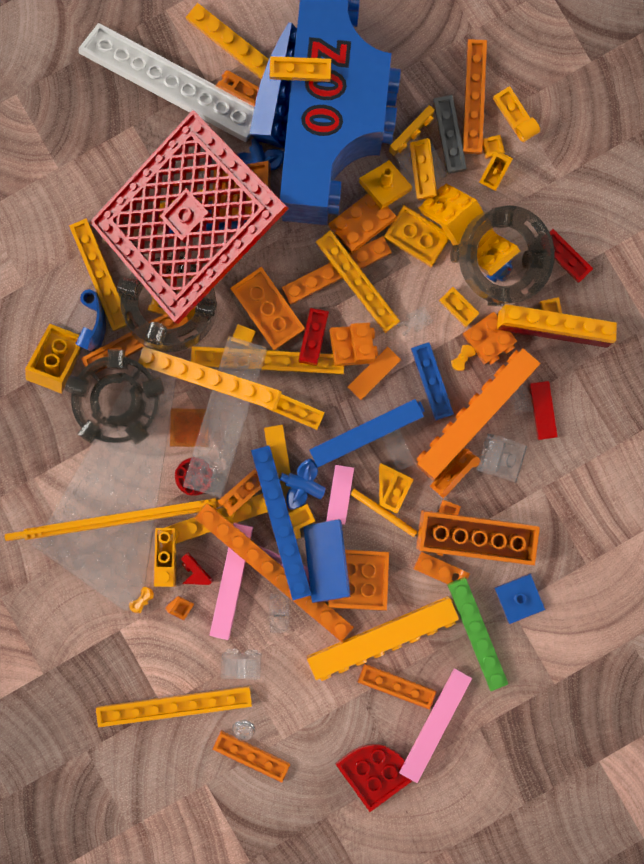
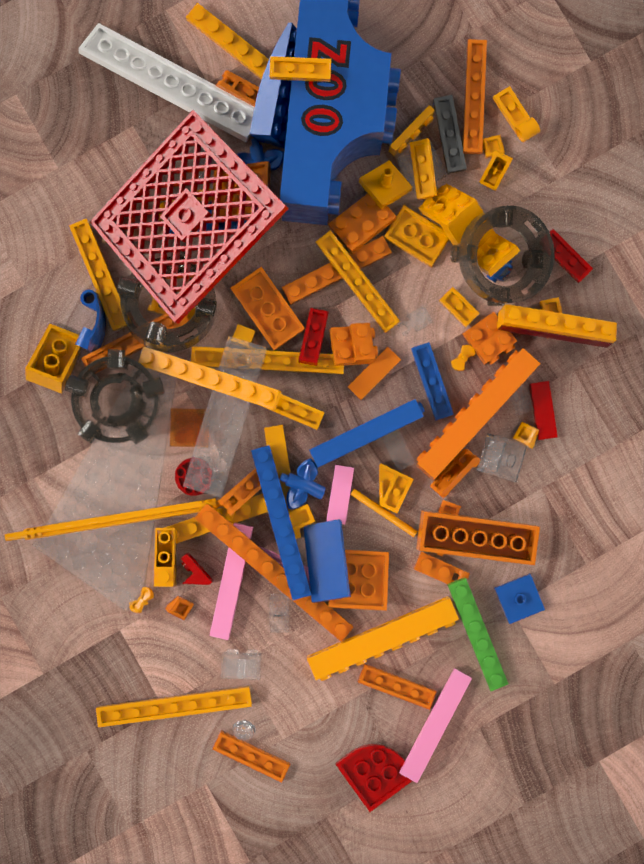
(526, 435): none -> light orange slope

